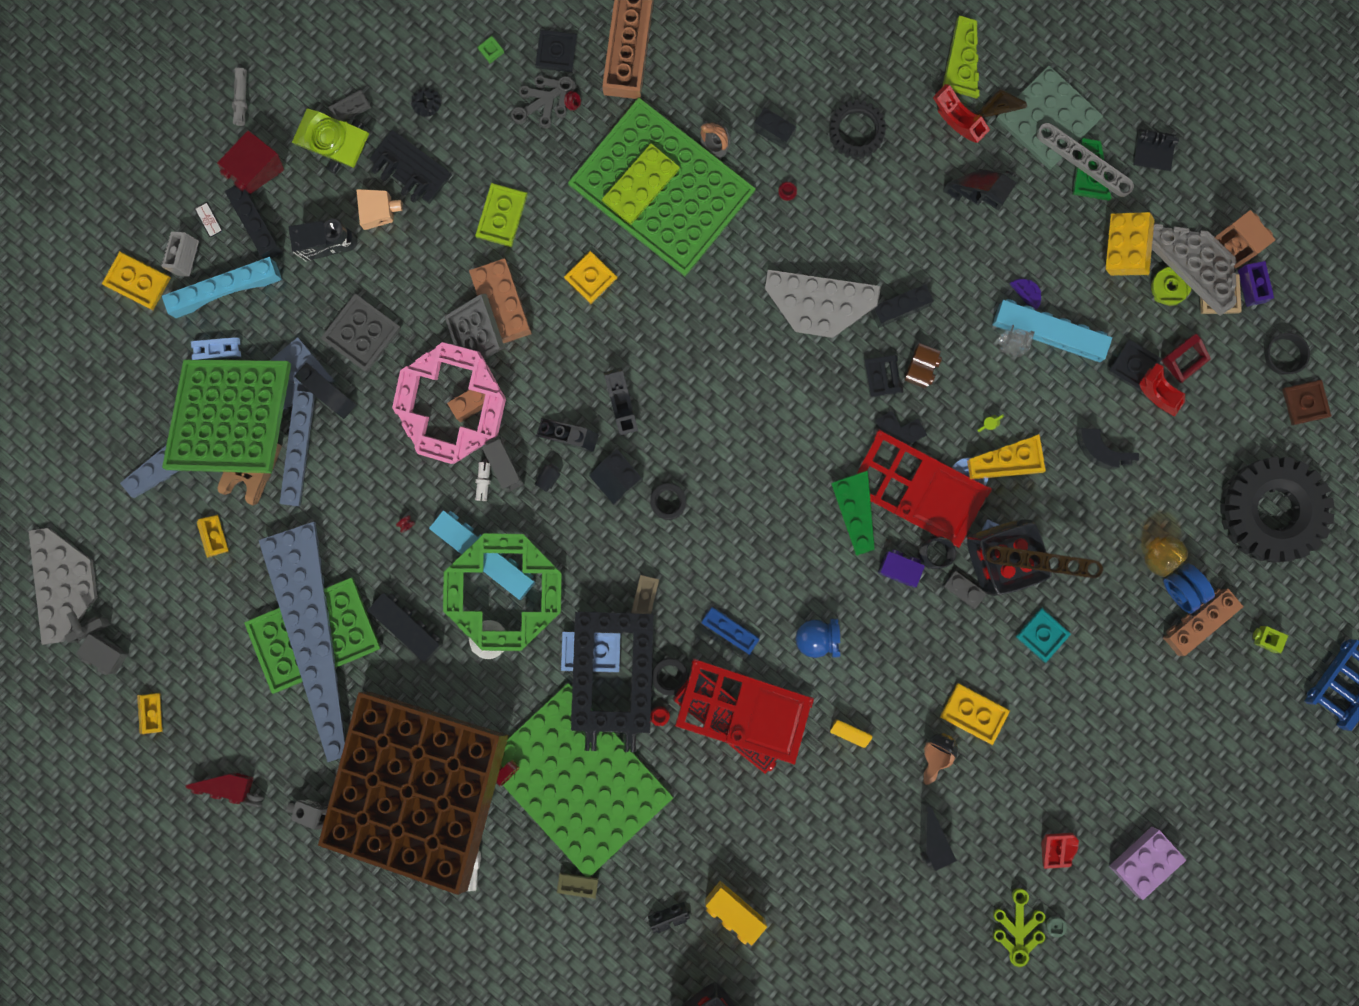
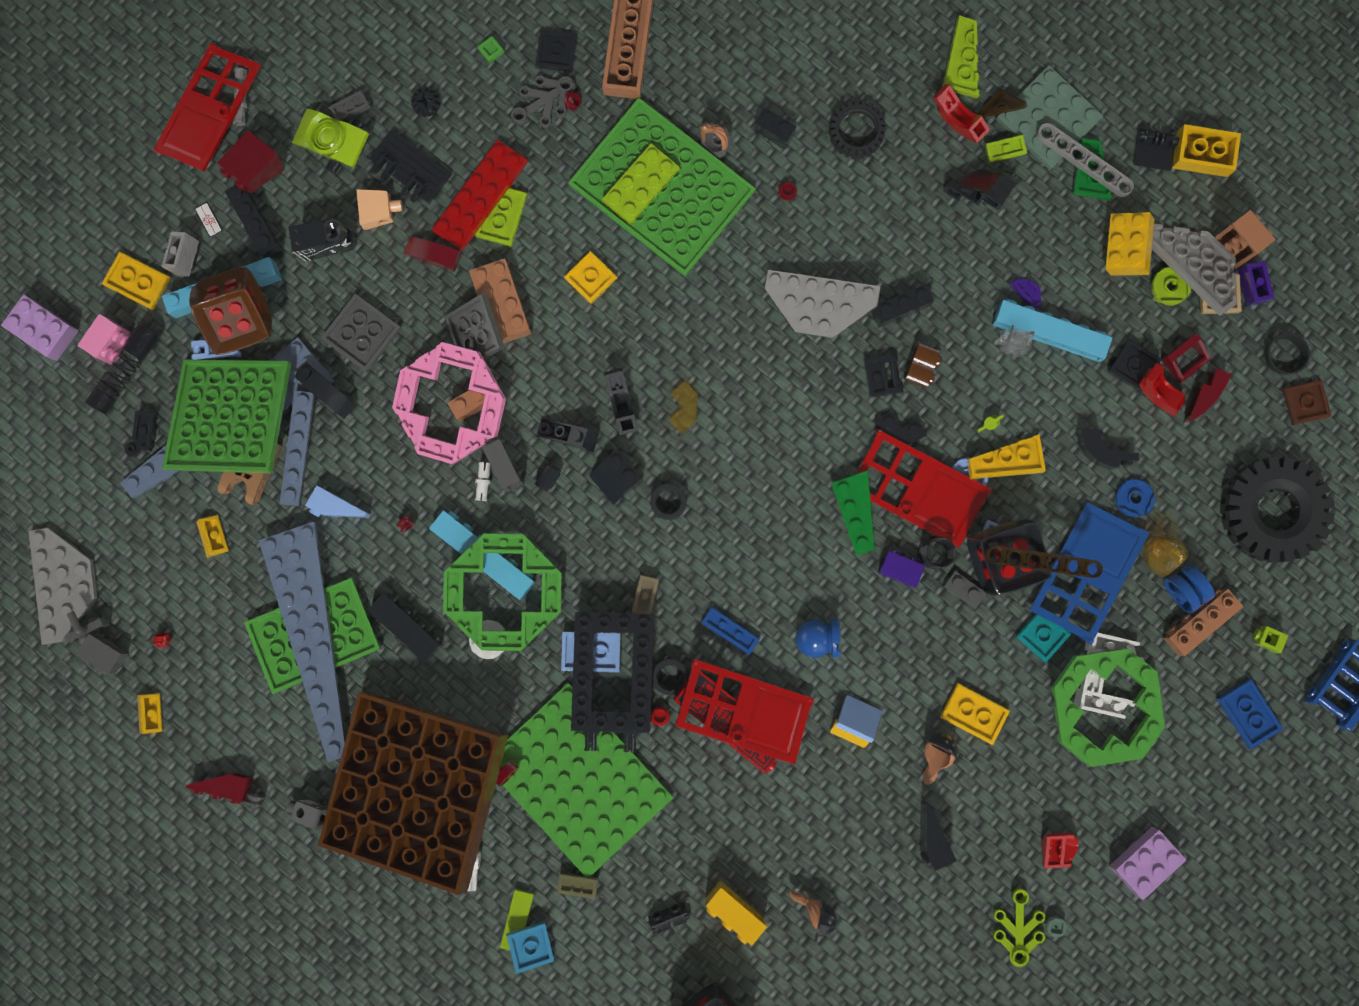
(39, 328): none -> lavender brick
(104, 339): none -> bright pink piece
(139, 346): none -> black piece
(142, 433): none -> black hinge
(161, 639): none -> red plate
(202, 120): none -> red door
(230, 311): none -> reddish brown piece
(327, 504): none -> light blue slope
(432, 253): none -> dark red slope
(479, 195): none -> red plate
(517, 914): none -> lime tile
(529, 947): none -> dark azure plate
(687, 415): none -> clear yellow tile
(821, 915): none -> piece
(859, 718): none -> light blue tile
(1005, 149): none -> lime plate
(1069, 713): none -> bright green plate
(1090, 693): none -> white wedge
(1102, 539): none -> blue door
(1124, 501): none -> blue tile
(1206, 150): none -> yellow brick
(1207, 394): none -> dark red slope
(1249, 714): none -> blue tile

